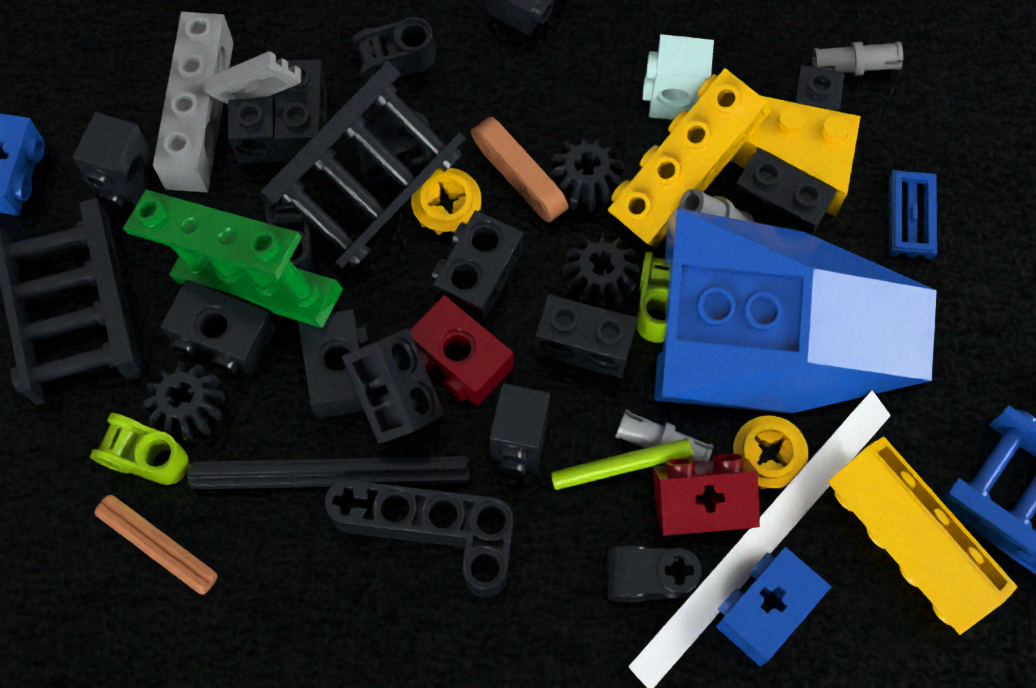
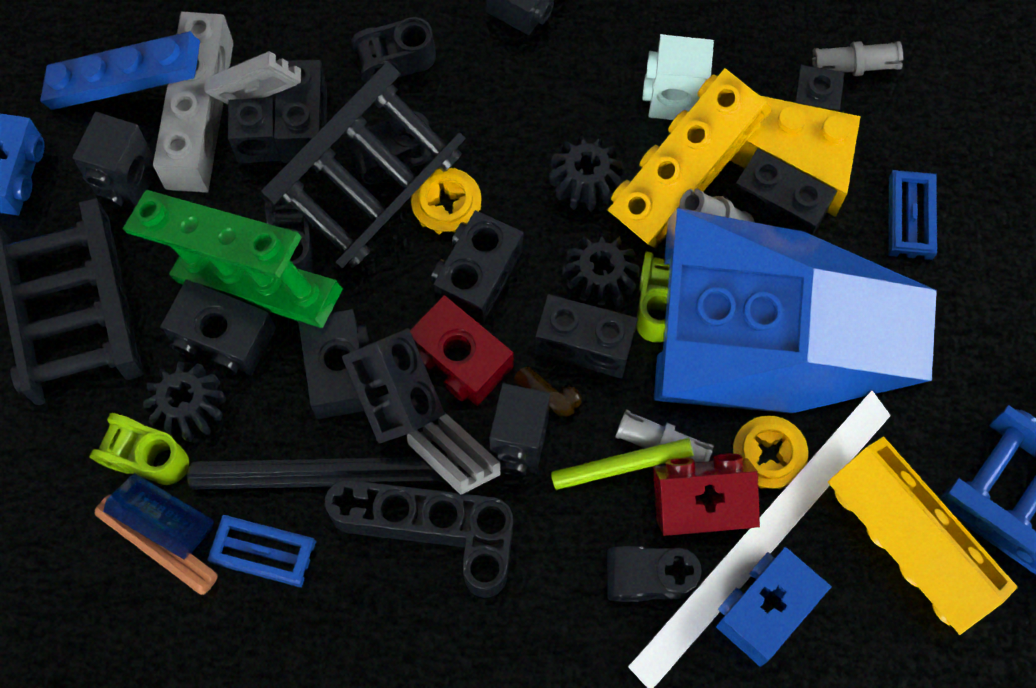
(121, 71): none -> blue plate
(158, 516): none -> clear blue tile
(300, 561): none -> blue tile
(460, 450): none -> light grey tile
(519, 169): nougat beam -> none
(561, 402): none -> dark brown arm

